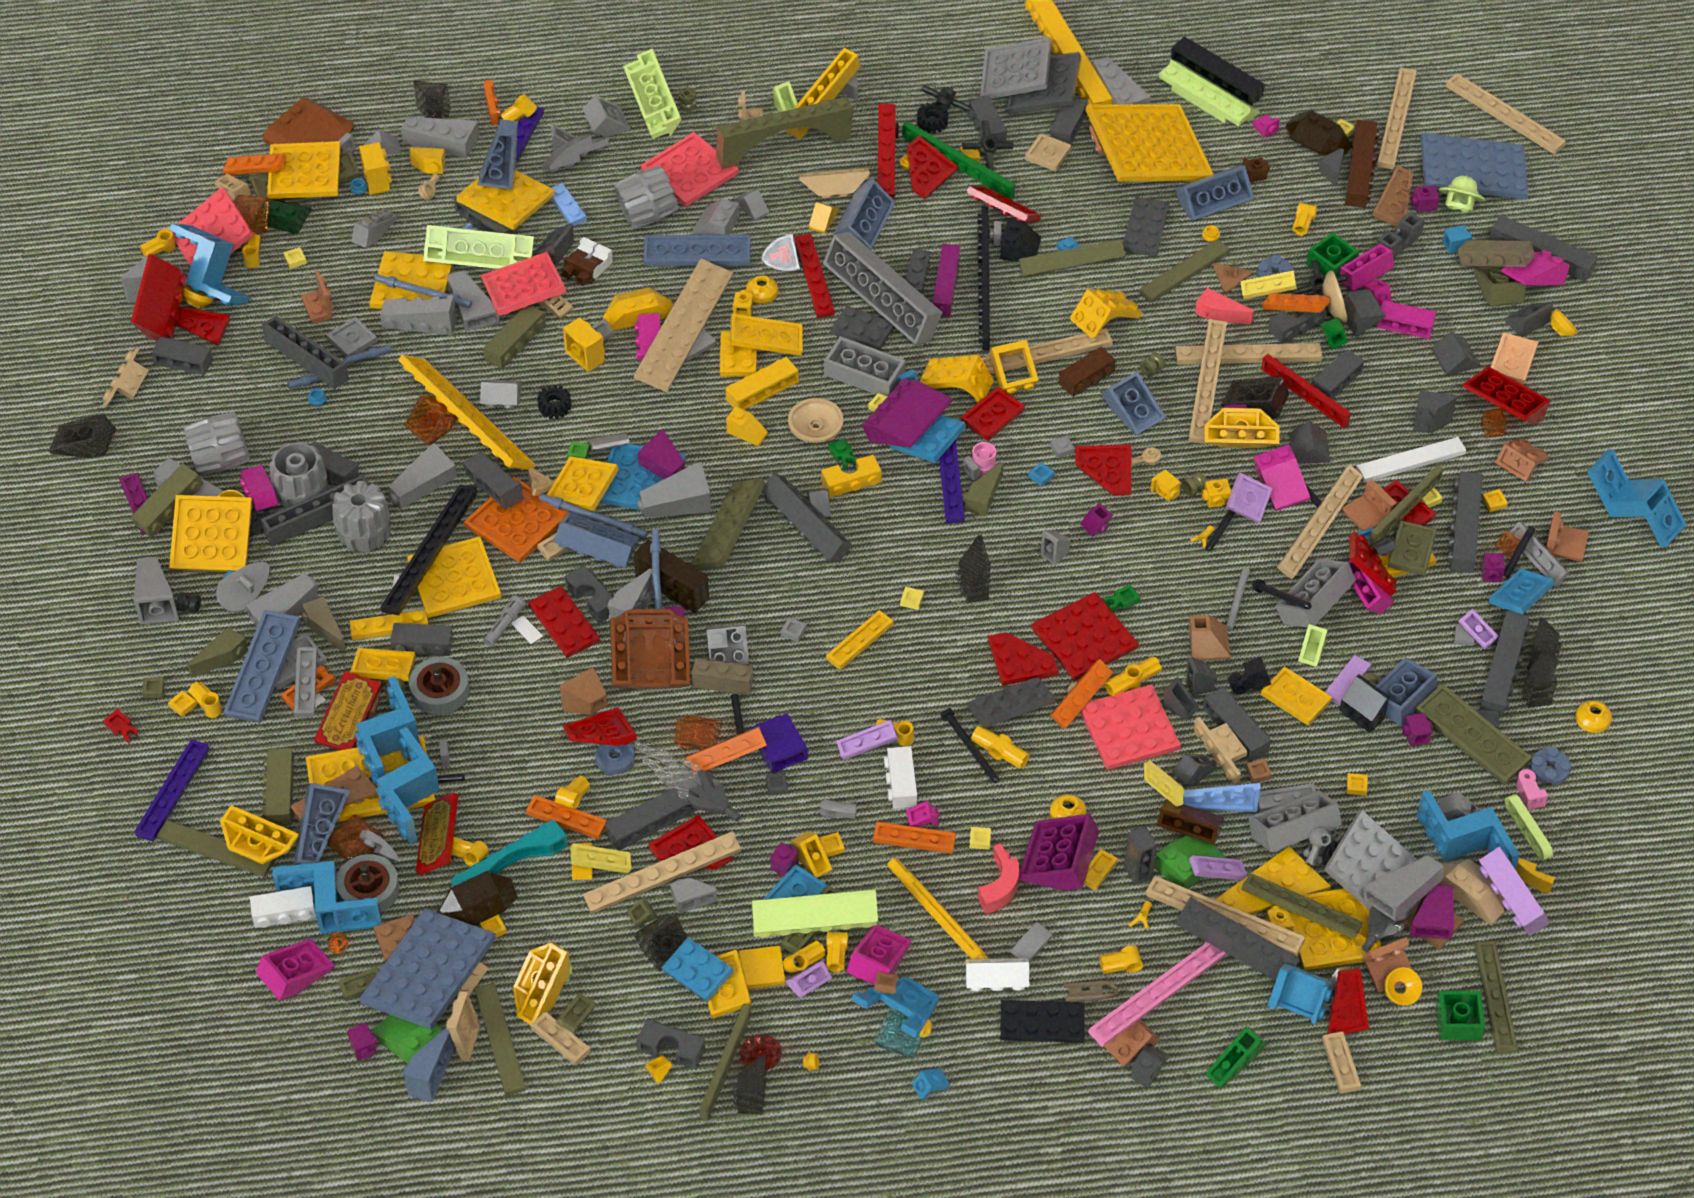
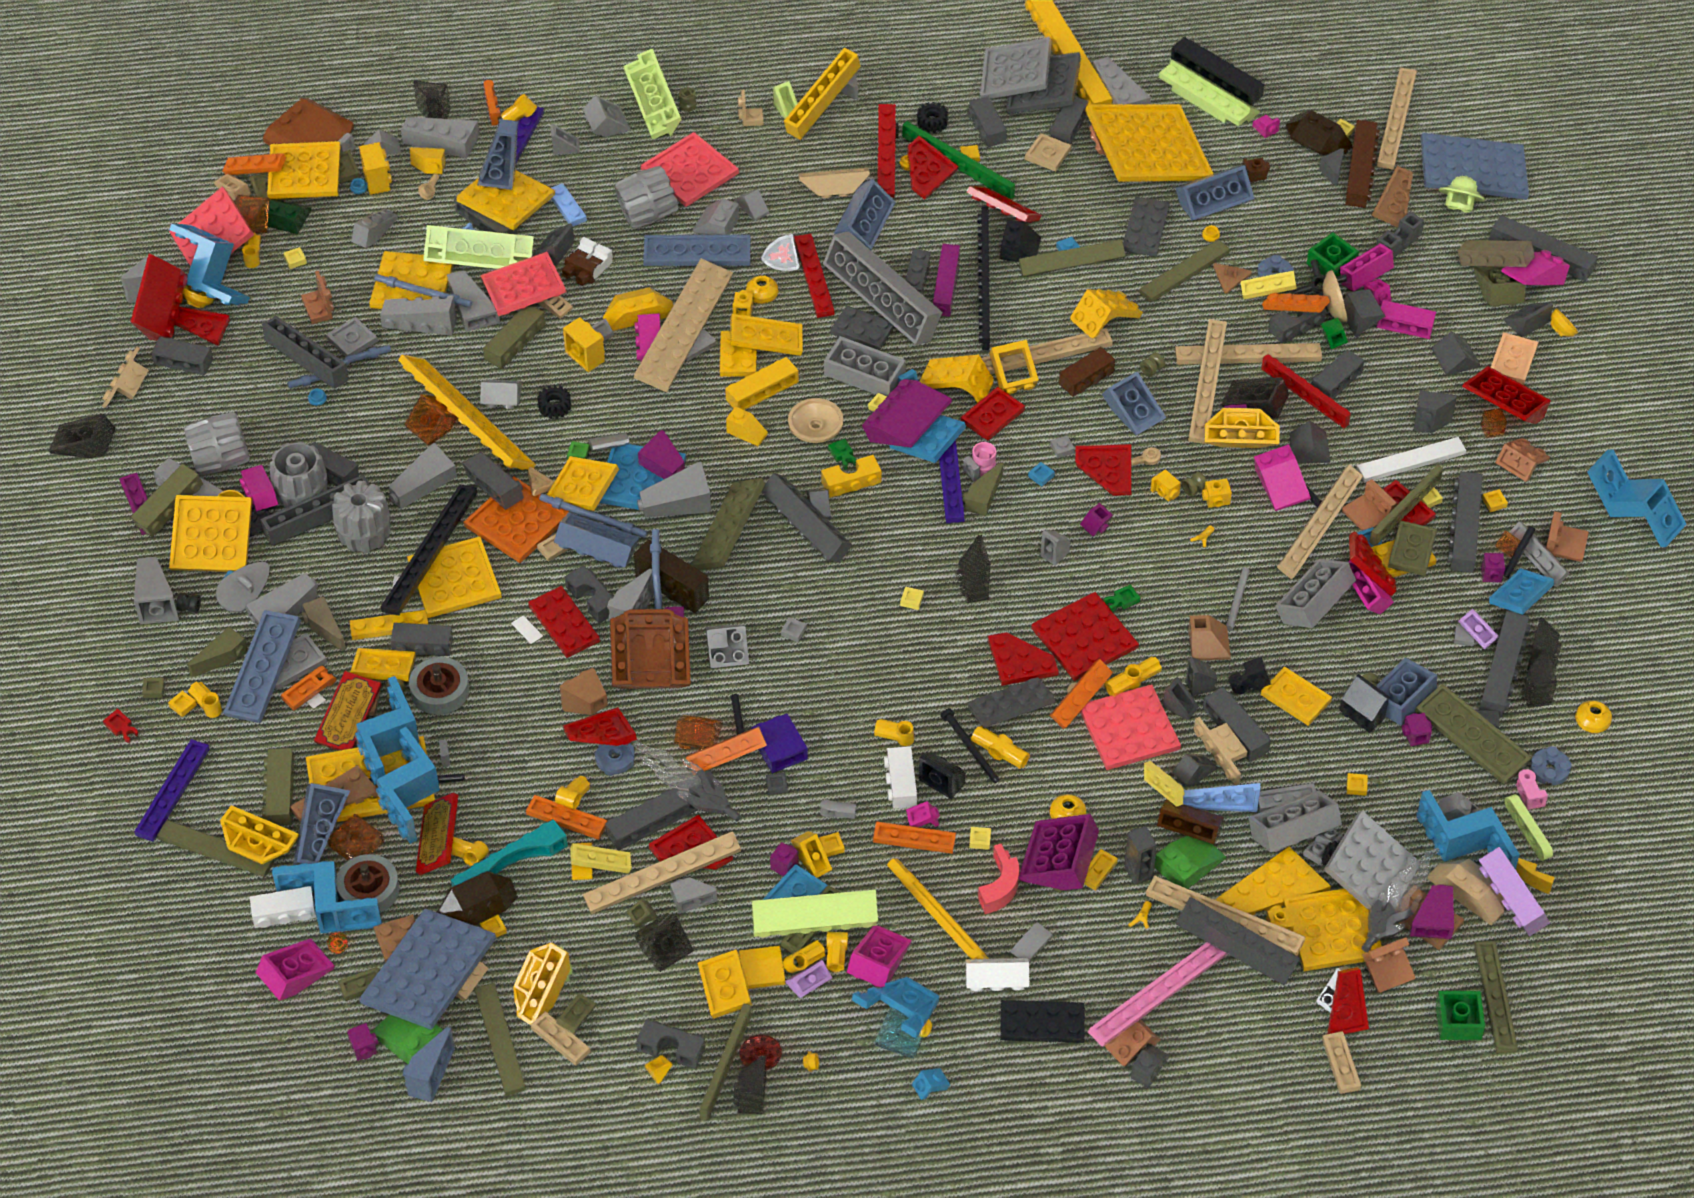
(163, 242): yellow piece -> none
(305, 682): light grey plate -> none
(382, 847): light grey slope -> none
(463, 1026): tan plate -> none
(508, 615): light grey pin -> none
(570, 151): light grey slope -> none
(697, 969): dark azure plate -> none
(722, 676): dark tan brick -> none
(738, 138): olive arch -> none
(822, 217): yellow slope -> none
(859, 640): yellow plate -> none
(867, 740): lavender tile -> none
(885, 982): medium nougat plate -> none
(941, 774): none -> black slope
(945, 98): pearl dark grey bar -> none
(992, 141): pearl dark grey bar -> none
(995, 233): light grey plate -> none
(1095, 992): dark tan piece -> none
(1127, 959): yellow piece -> none
(1218, 307): coral slope -> none
(1218, 867): lavender tile -> none
(1219, 531): black bar -> none
(1236, 1057): green slope -> none
(1249, 497): lavender plate -> none
(1258, 771): medium nougat plate -> none
(1260, 586): black bar -> none
(1300, 992): dark azure panel -> none
(1302, 906): olive tile -> none
(1304, 216): yellow piece -> none
(1313, 645): yellowish green slope -> none
(1315, 839): light grey bar -> none
(1346, 677): lavender tile -> none
(1383, 547): dark grey plate -> none
(1404, 887): light grey slope -> none
(1412, 985): yellow piece -> none
(1425, 198): magenta brick -> none
(1455, 238): dark azure brick -> none
(1505, 113): tan plate -> none

